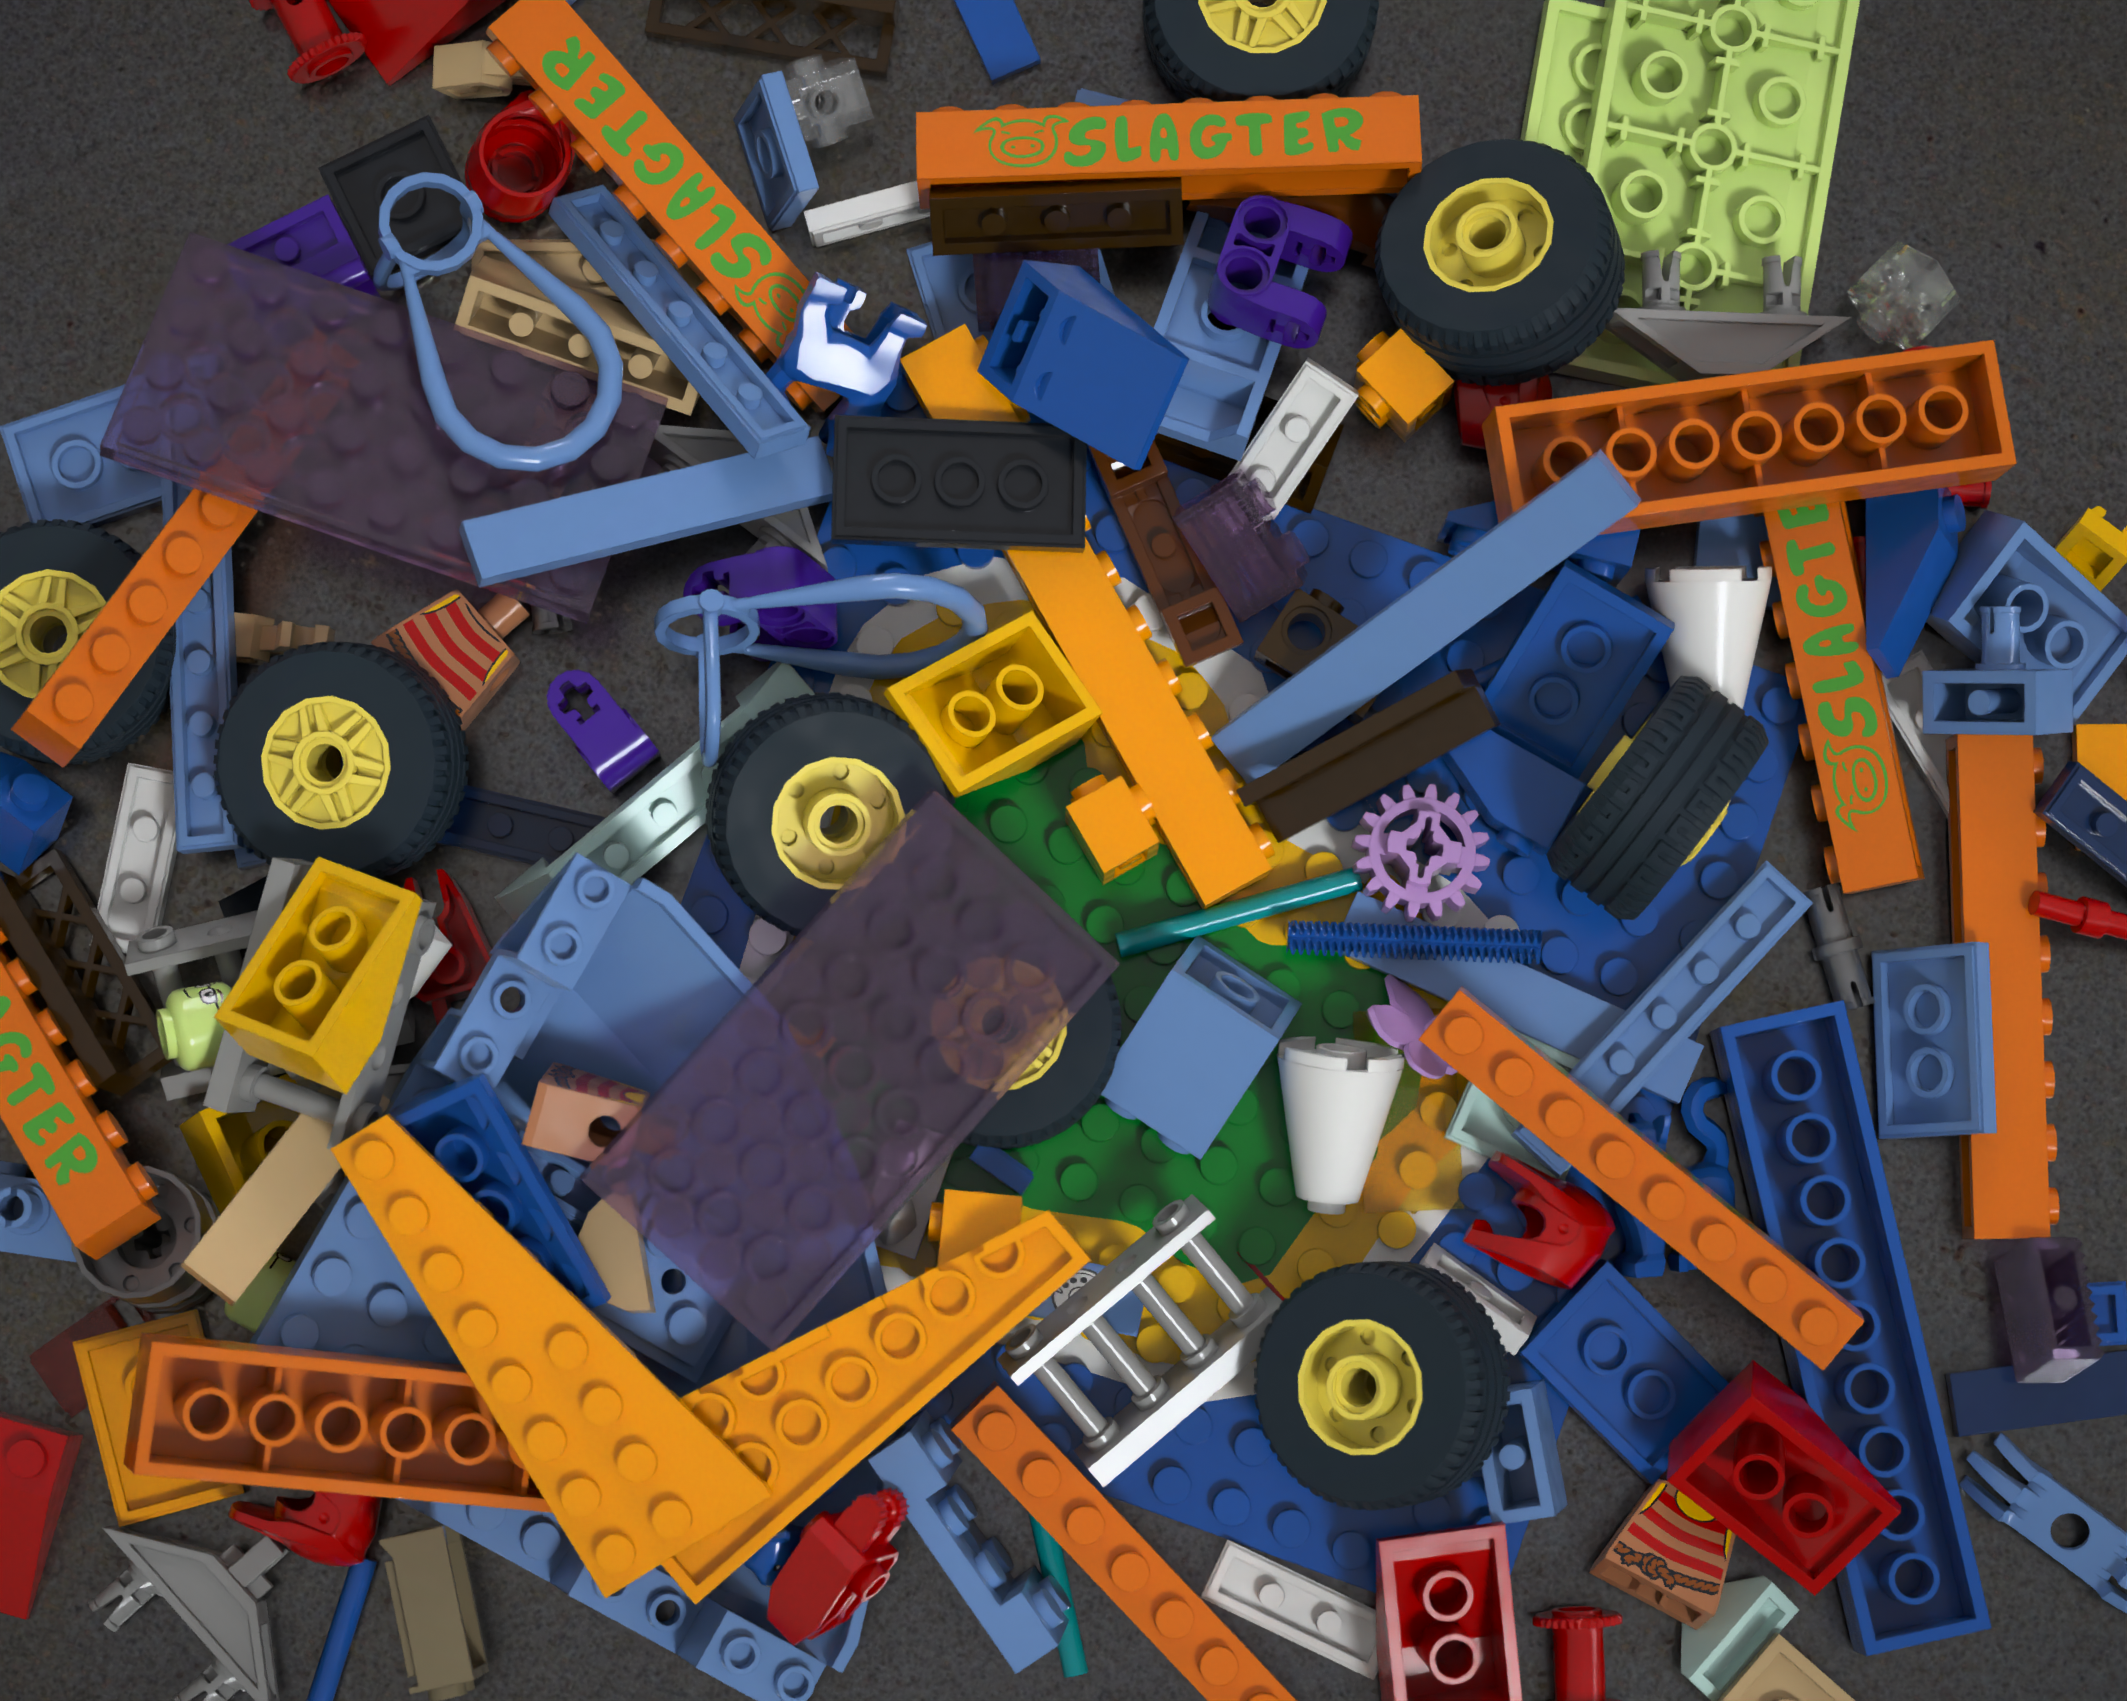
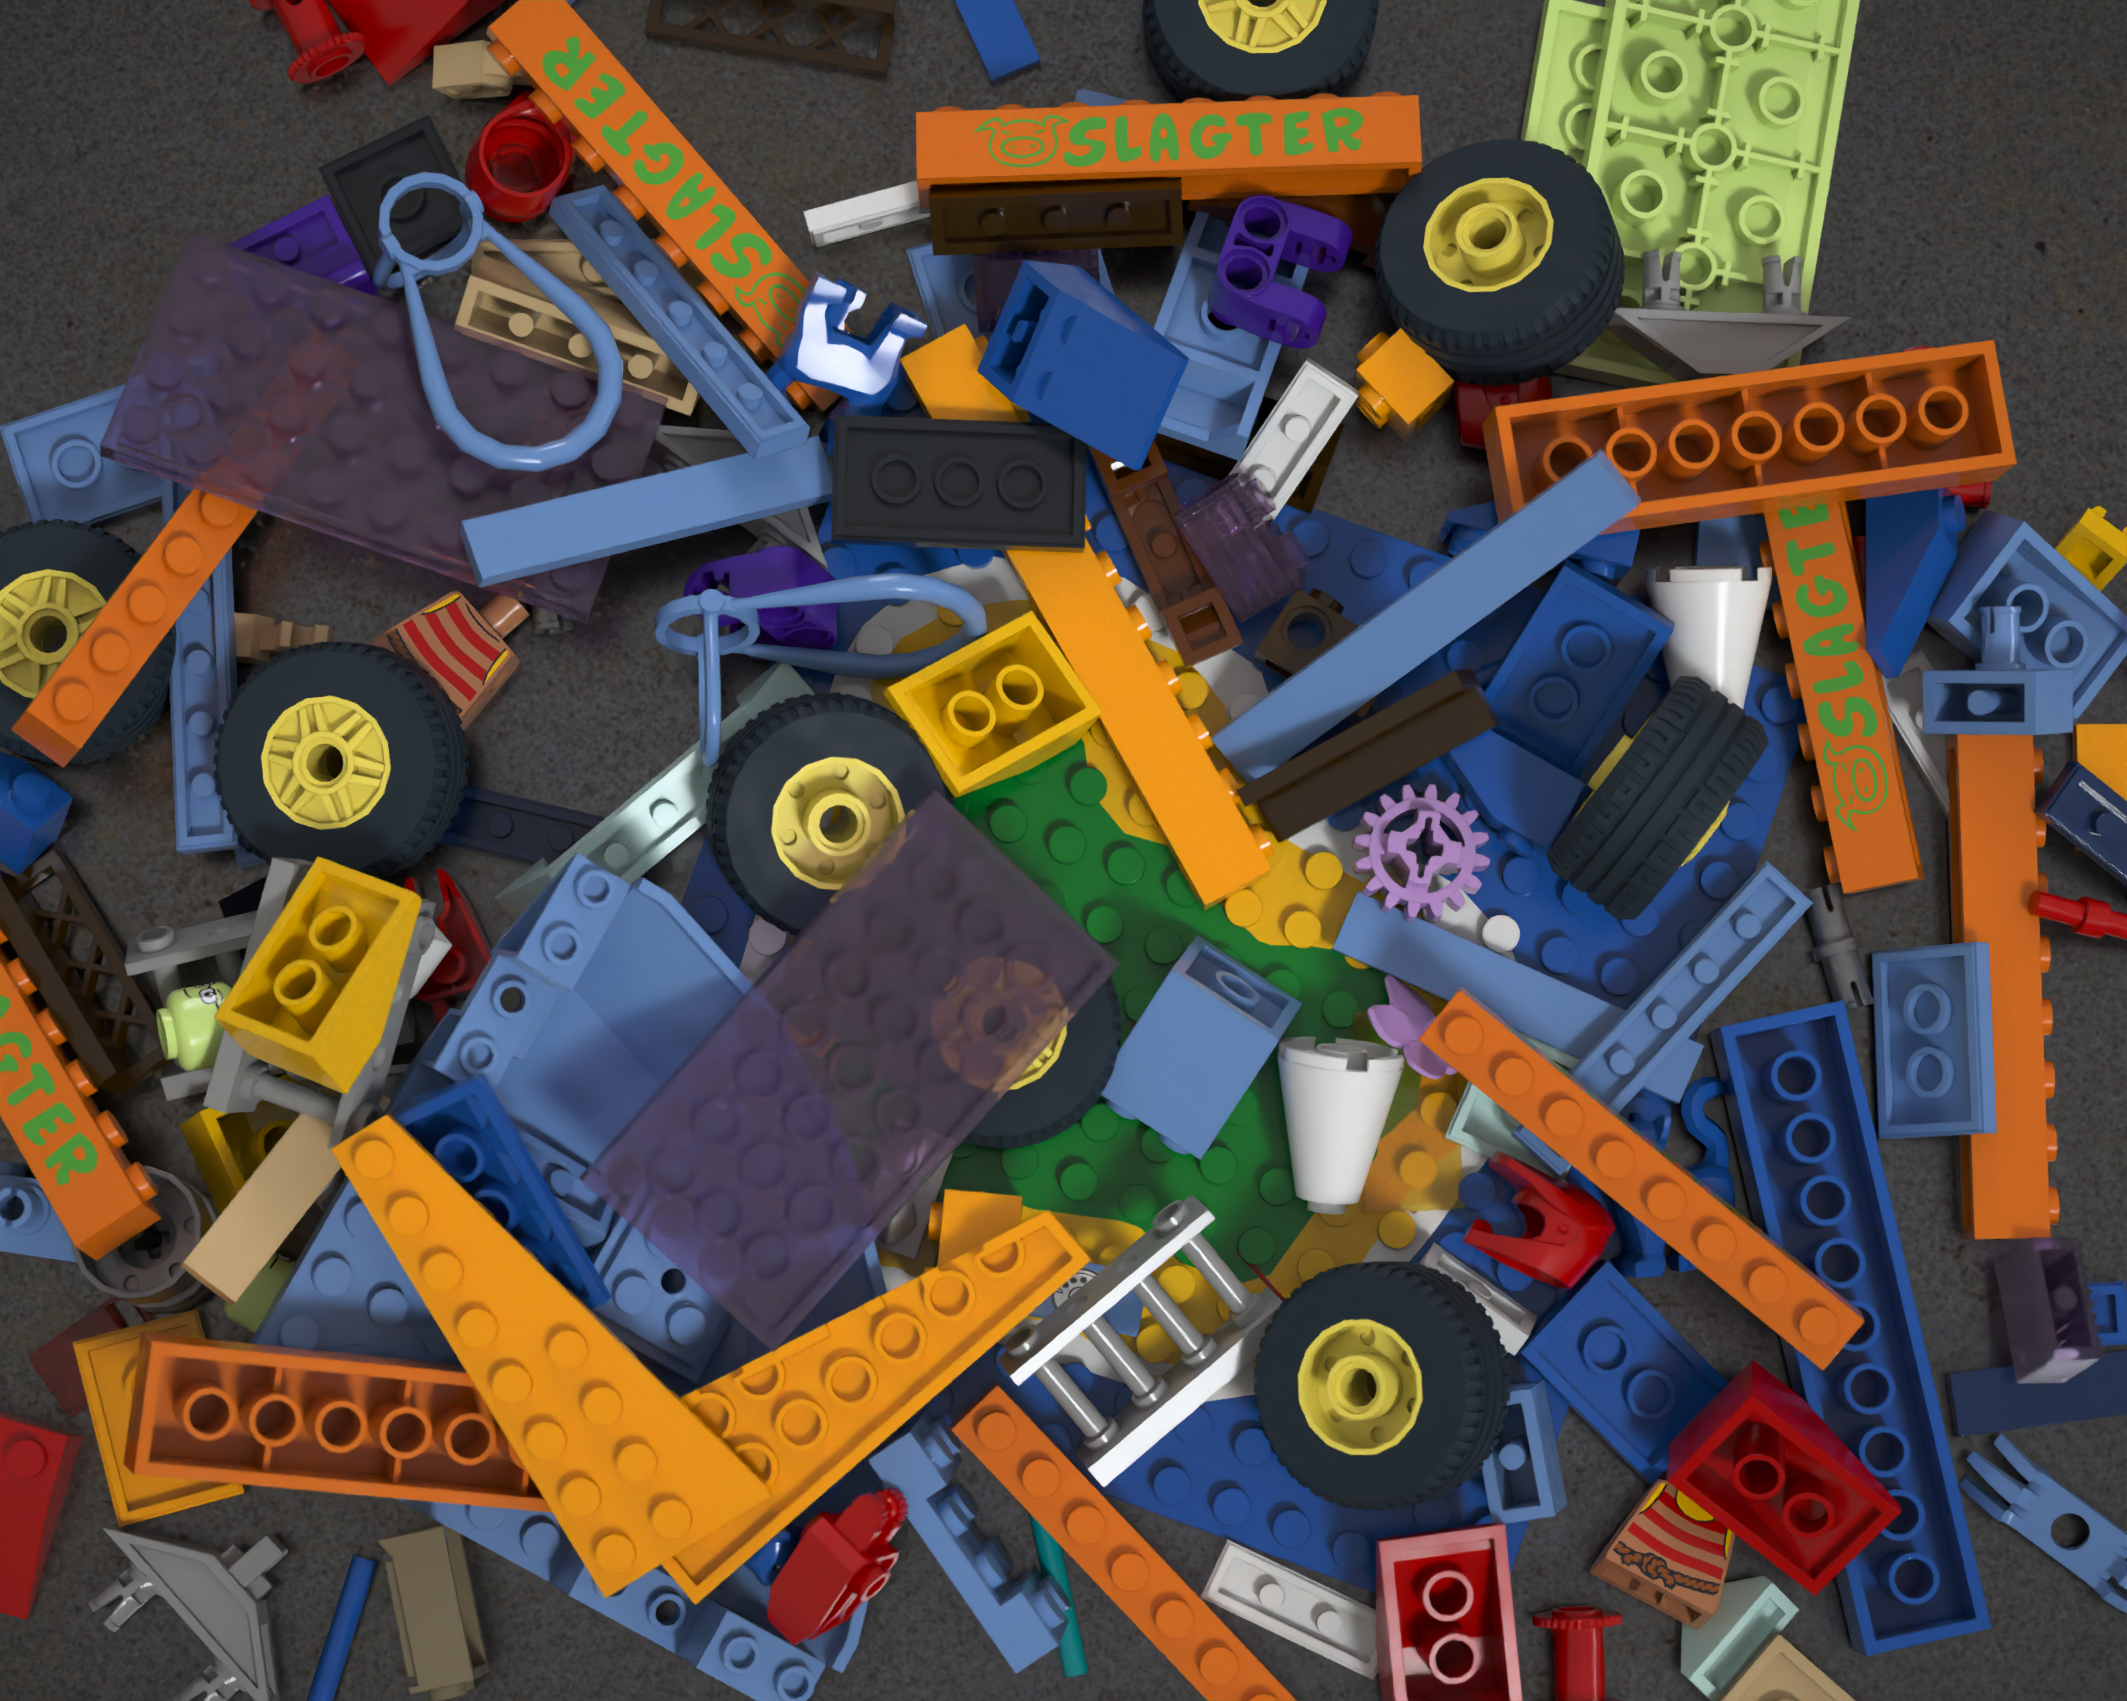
(140, 855): white tile -> none
(321, 1528): red helmet -> none
(570, 1110): nougat torso -> none
(608, 739): dark purple piece -> none
(619, 1258): tan tile -> none
(776, 151): medium blue tile -> none
(840, 97): clear brick -> none
(1003, 1168): blue tile -> none
(1112, 825): light orange brick -> none
(1238, 912): teal bar -> none
(1414, 940): blue axle -> none
(1902, 297): clear brick -> none

